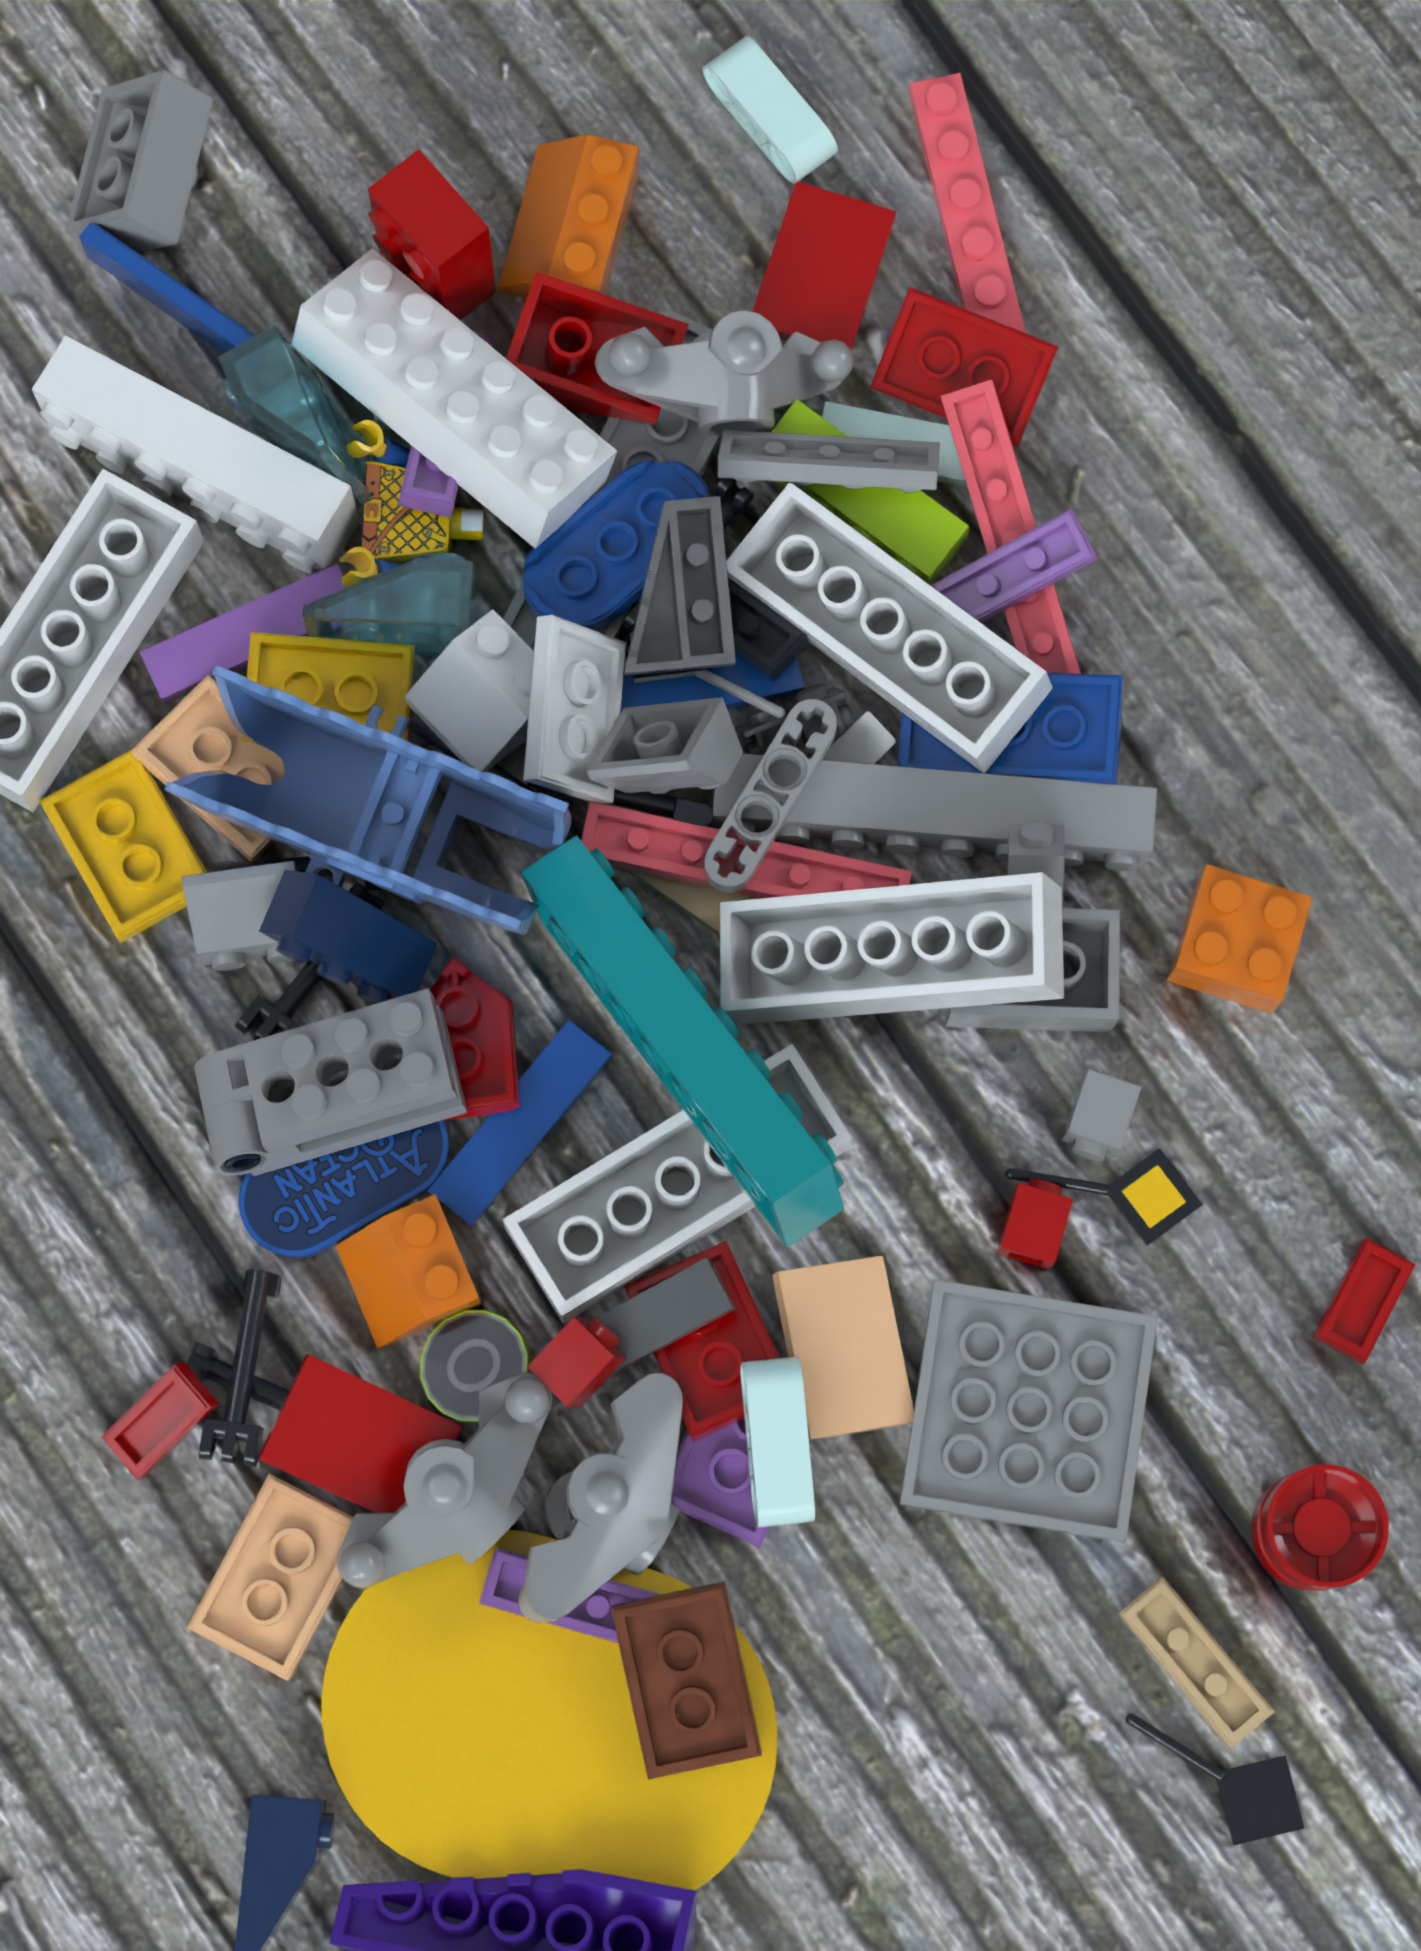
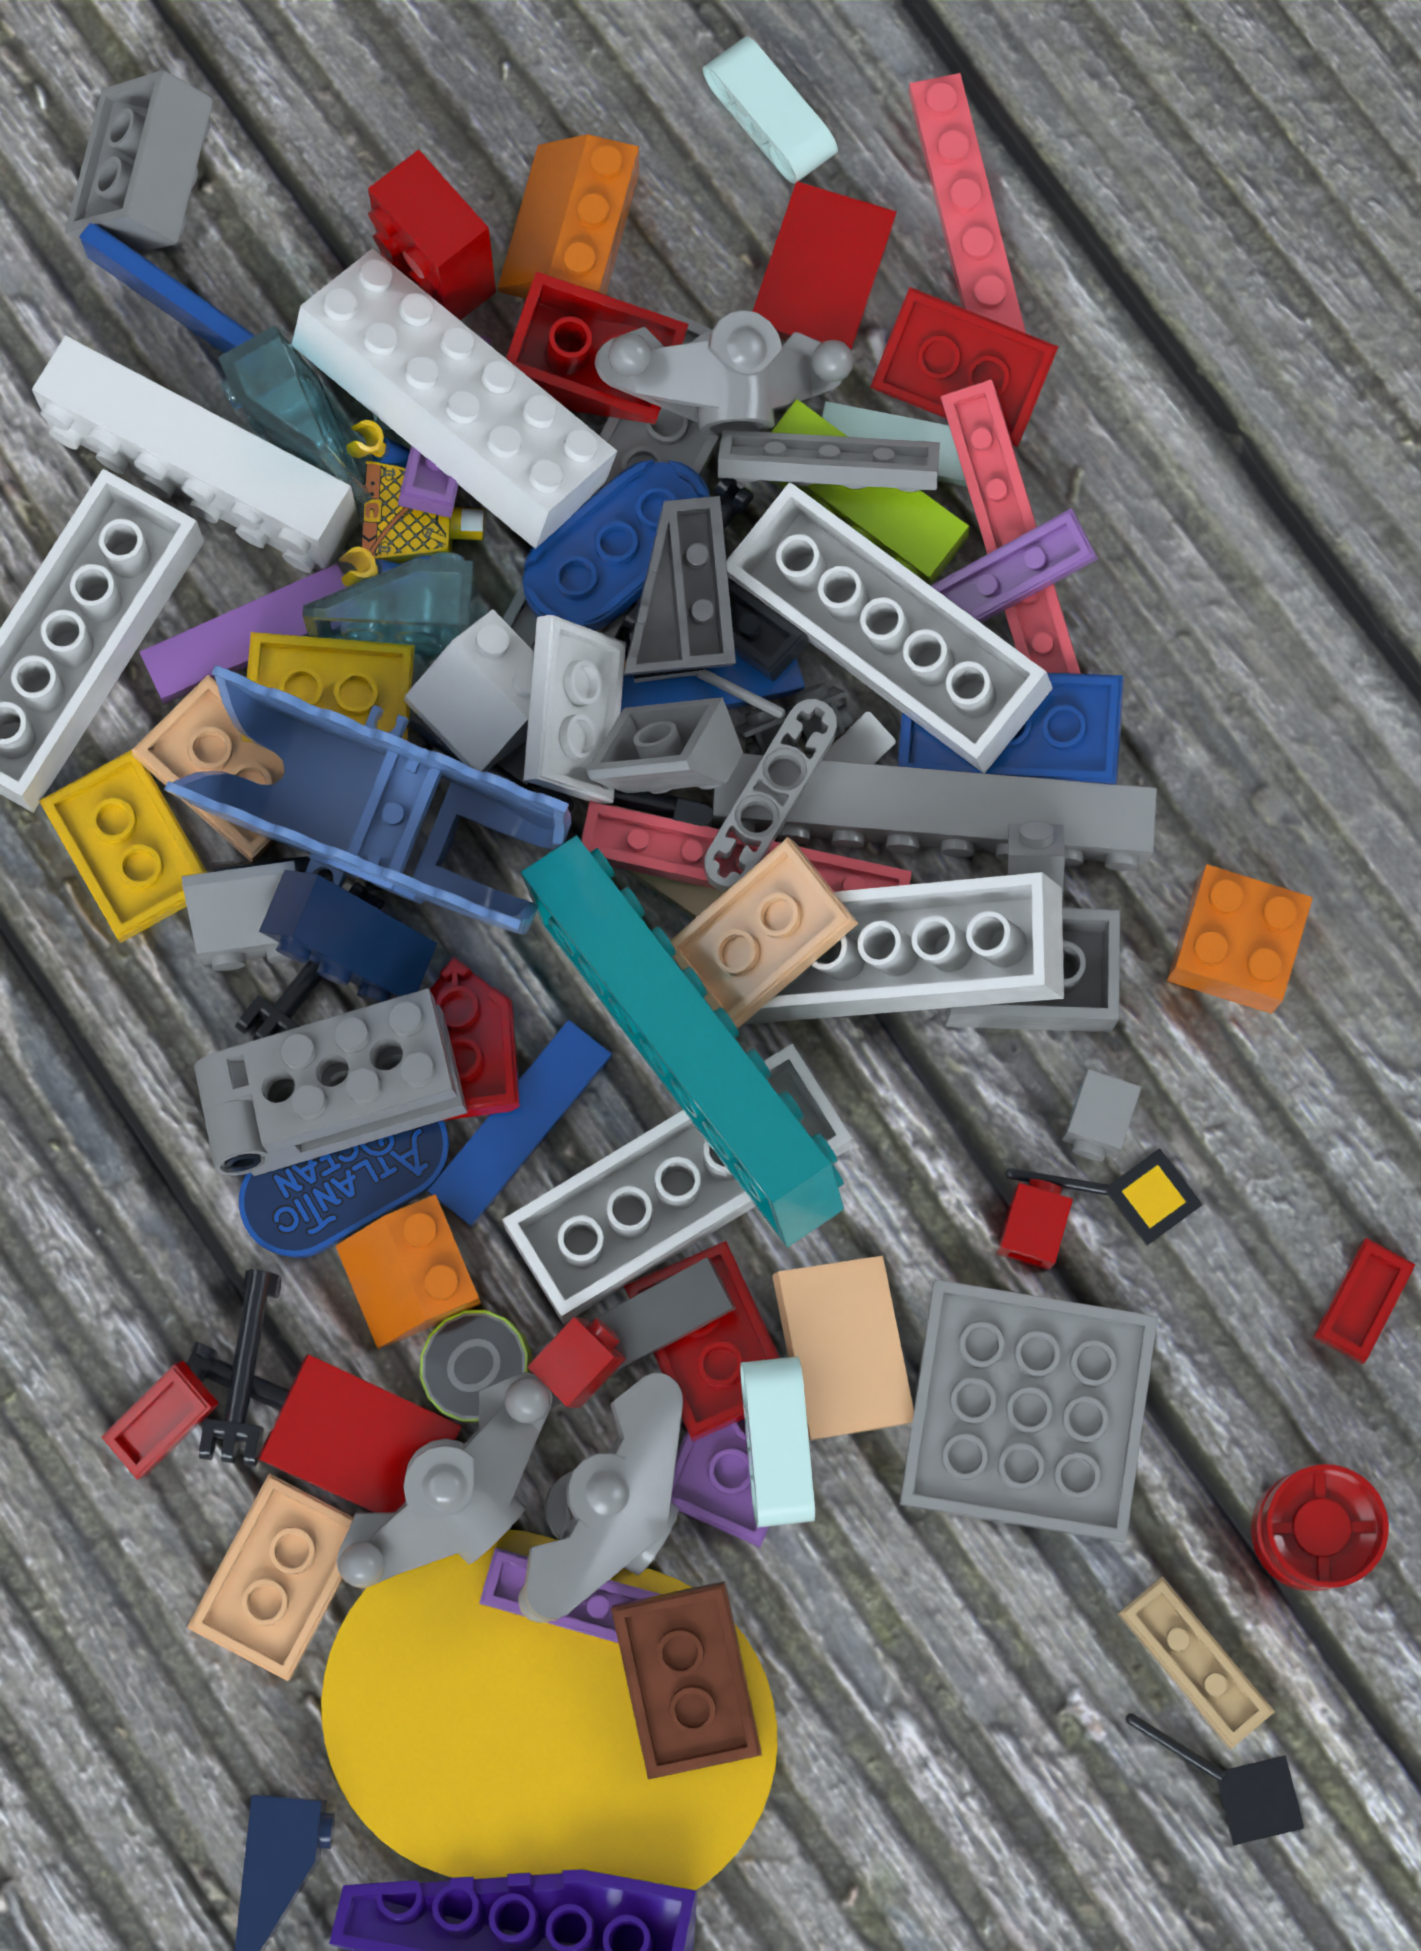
(763, 932): none -> light nougat tile

